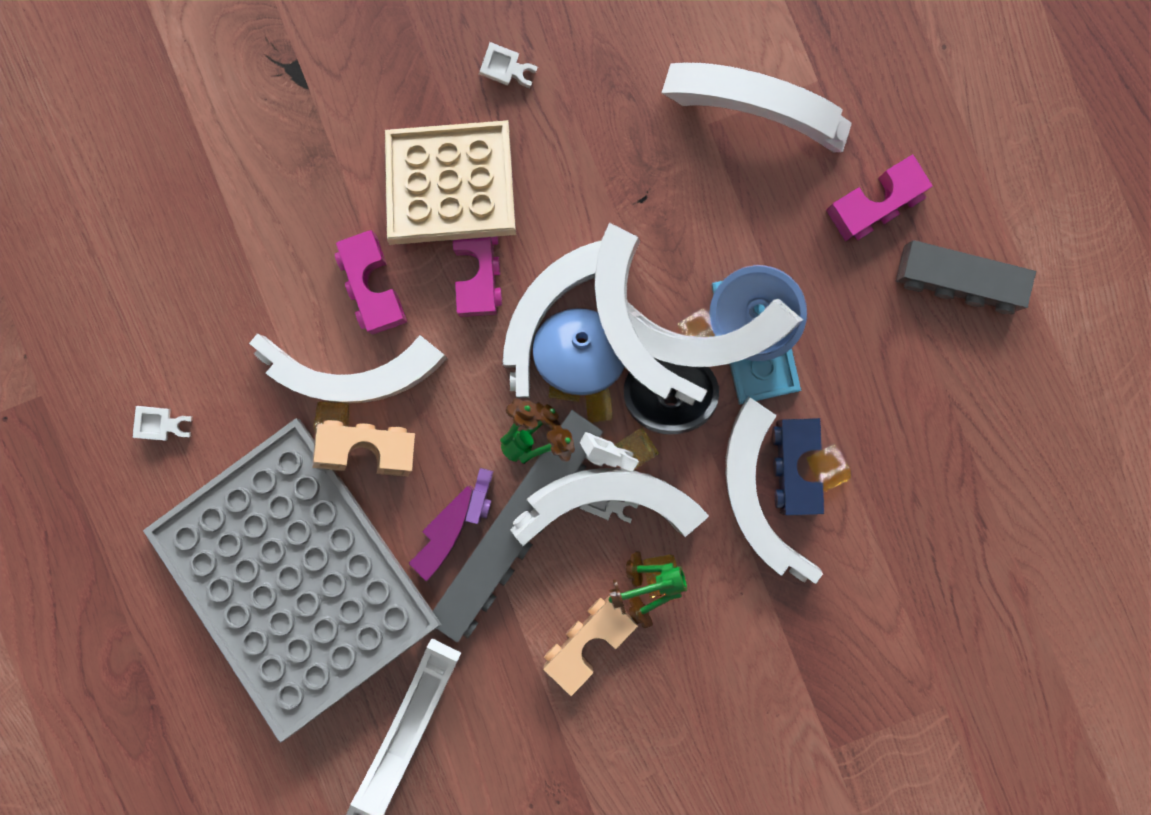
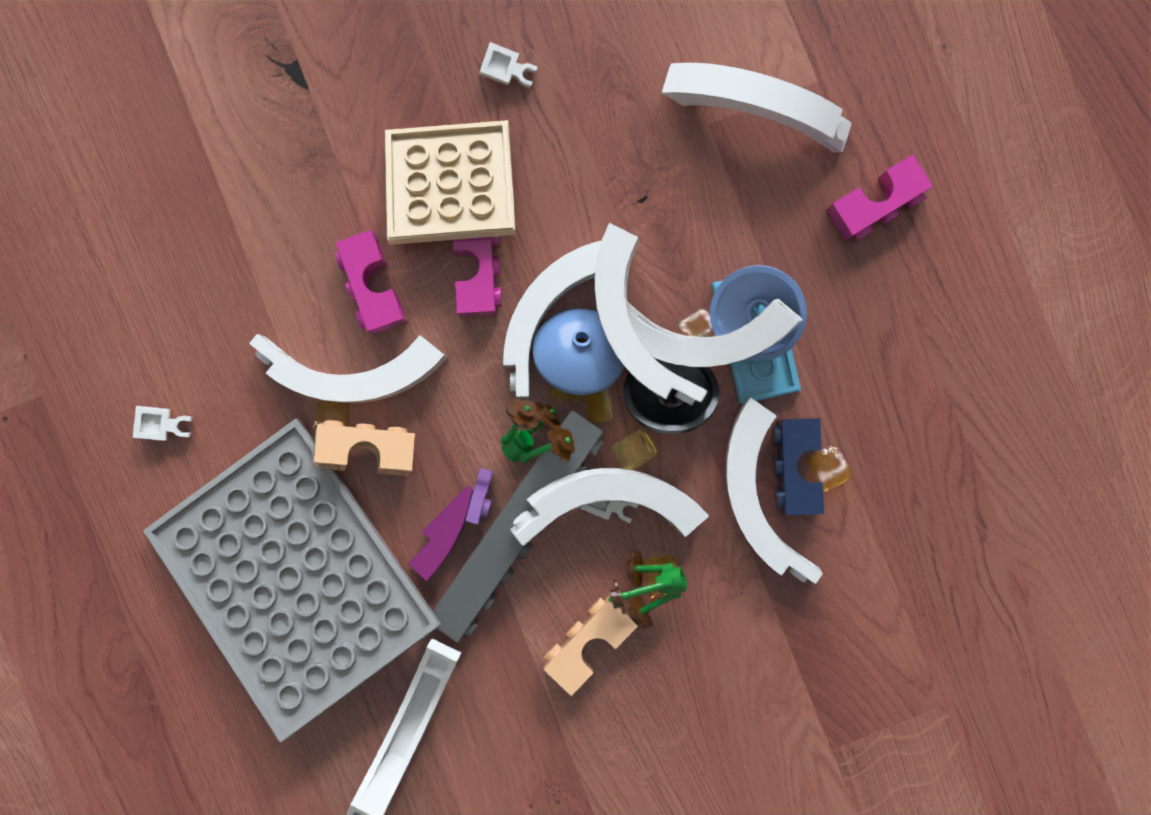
(604, 452): white plate -> none
(966, 277): dark grey brick -> none

